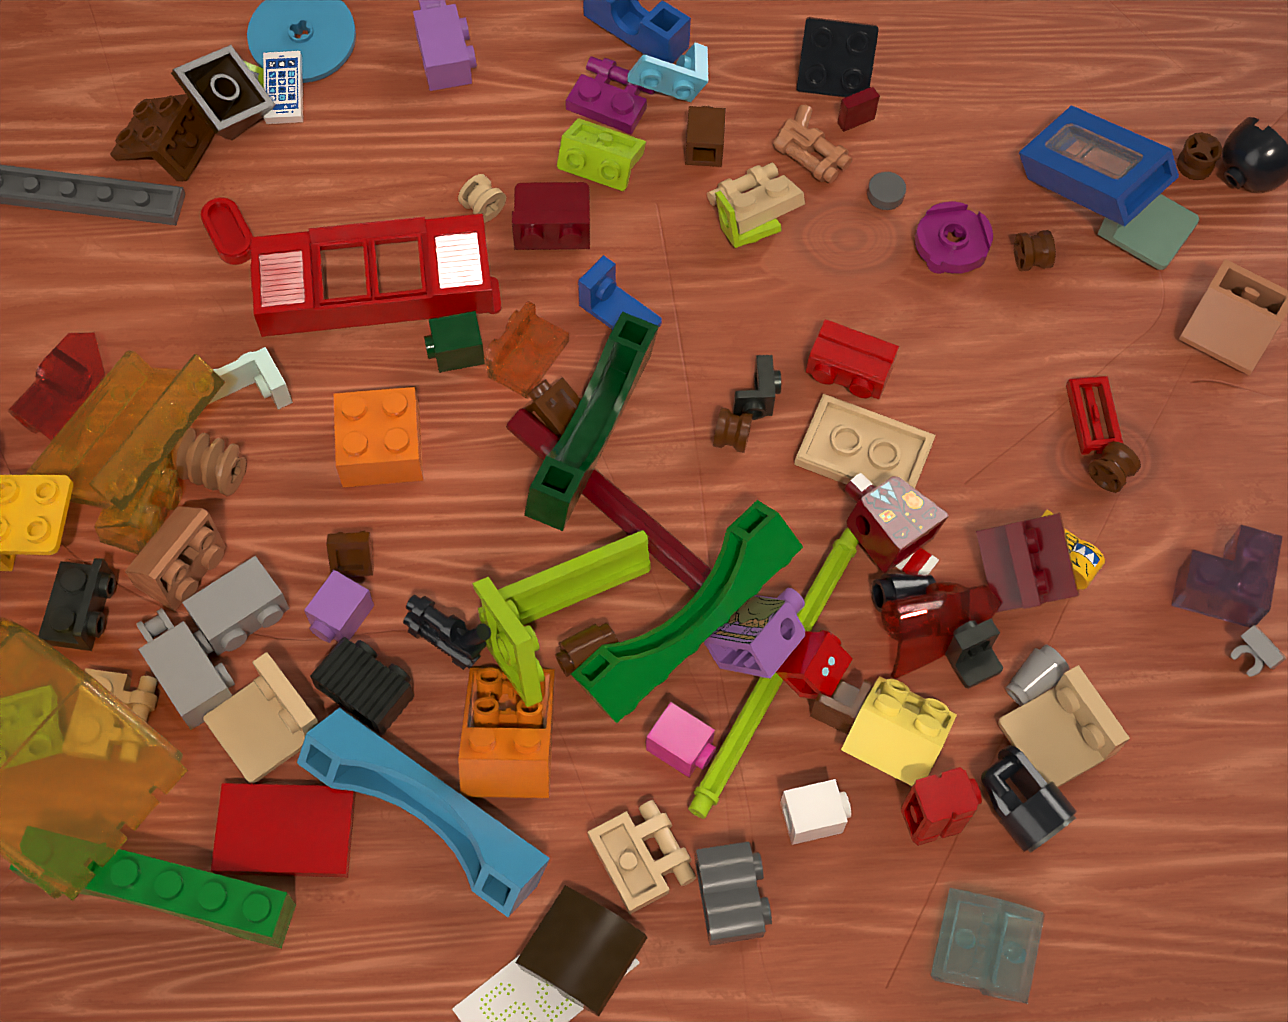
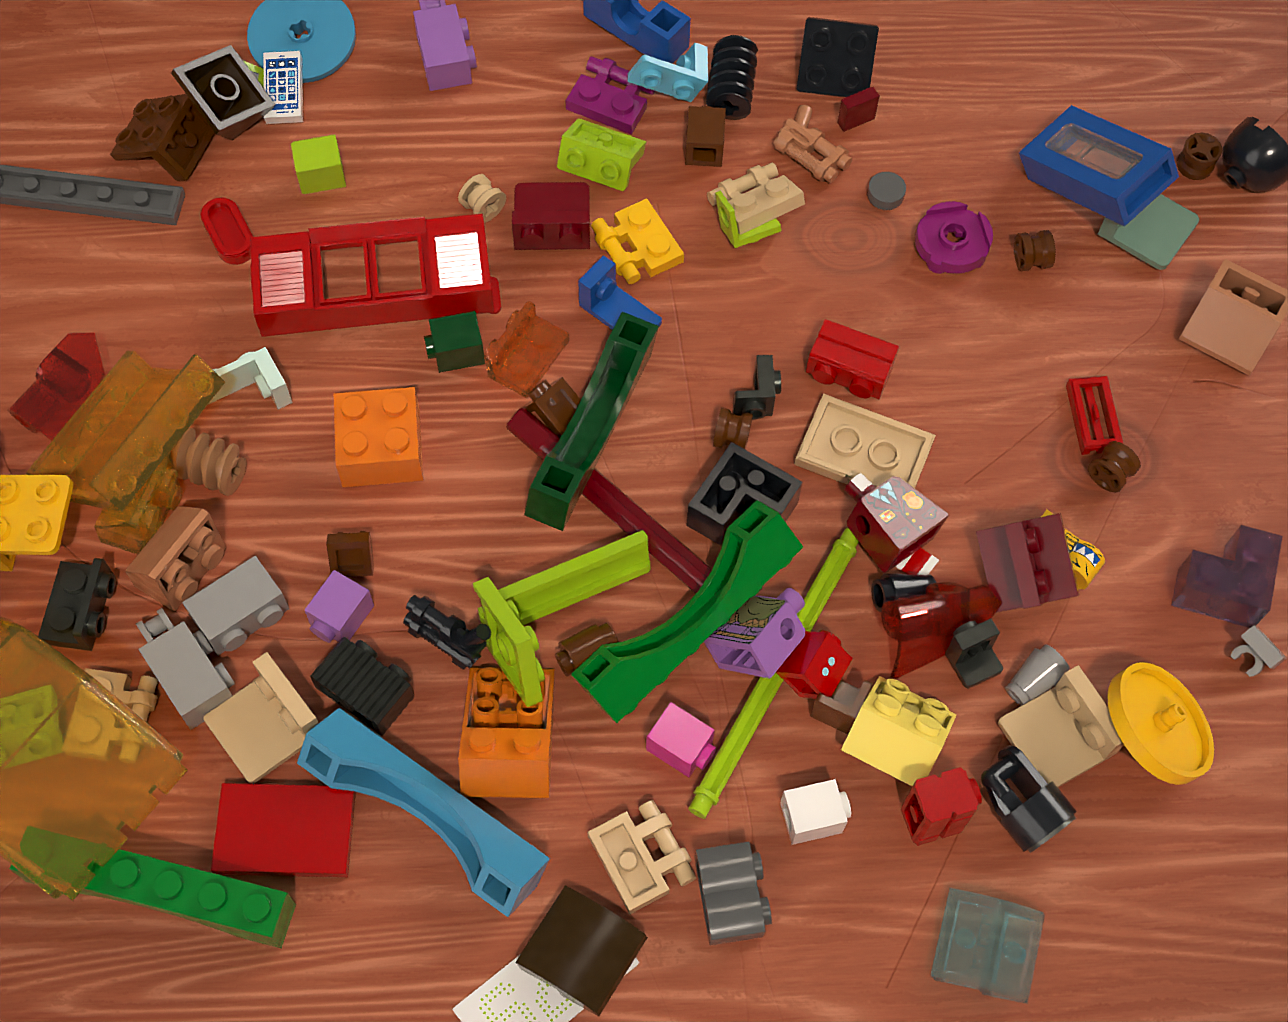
(318, 164): none -> lime panel
(646, 235): none -> yellow plate
(732, 76): none -> black piece
(734, 486): none -> black brick
(1160, 723): none -> yellow piece

